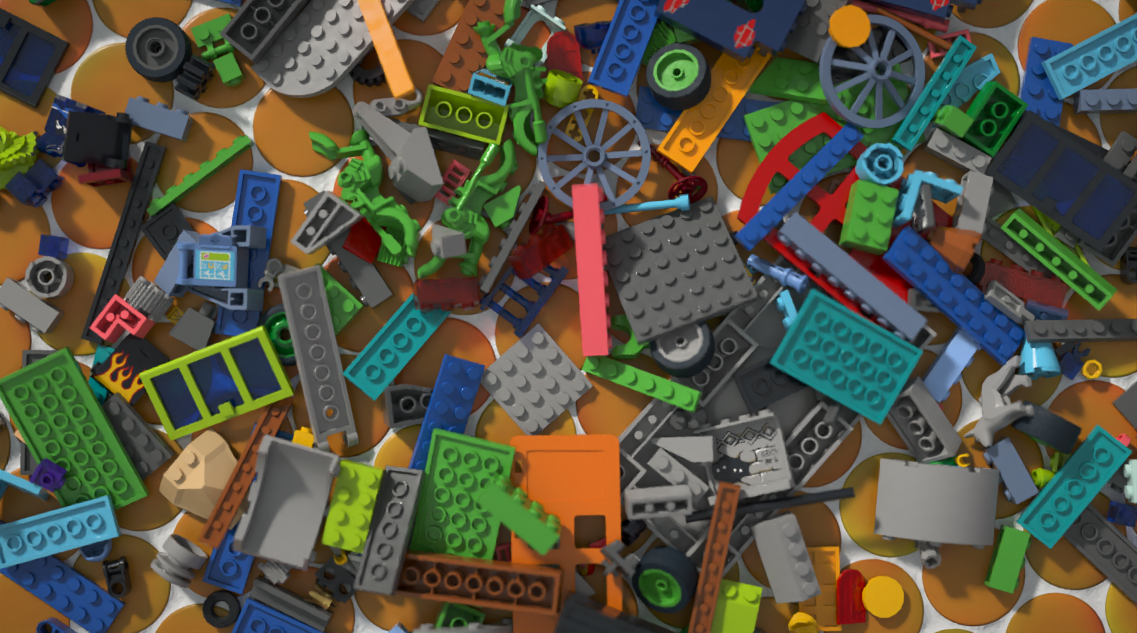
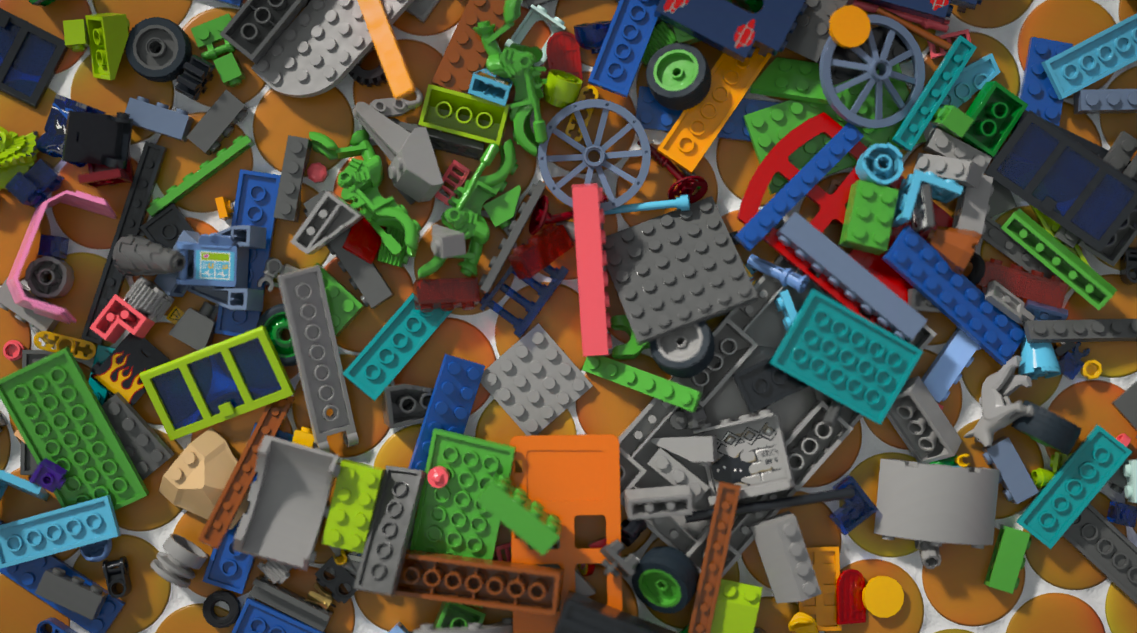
(13, 350): none -> coral plate
(71, 593): none -> dark grey brick
(76, 34): none -> lime brick
(79, 200): none -> bright pink piece
(79, 354): none -> yellow beam
(107, 42): none -> lime slope
(141, 257): none -> dark grey cone
(218, 123): none -> dark grey brick
(224, 208): none -> light orange plate
(294, 165): none -> dark grey arch
(317, 172): none -> coral tile
(438, 476): none -> coral tile
(854, 509): none -> clear blue brick
(962, 171): none -> light grey brick

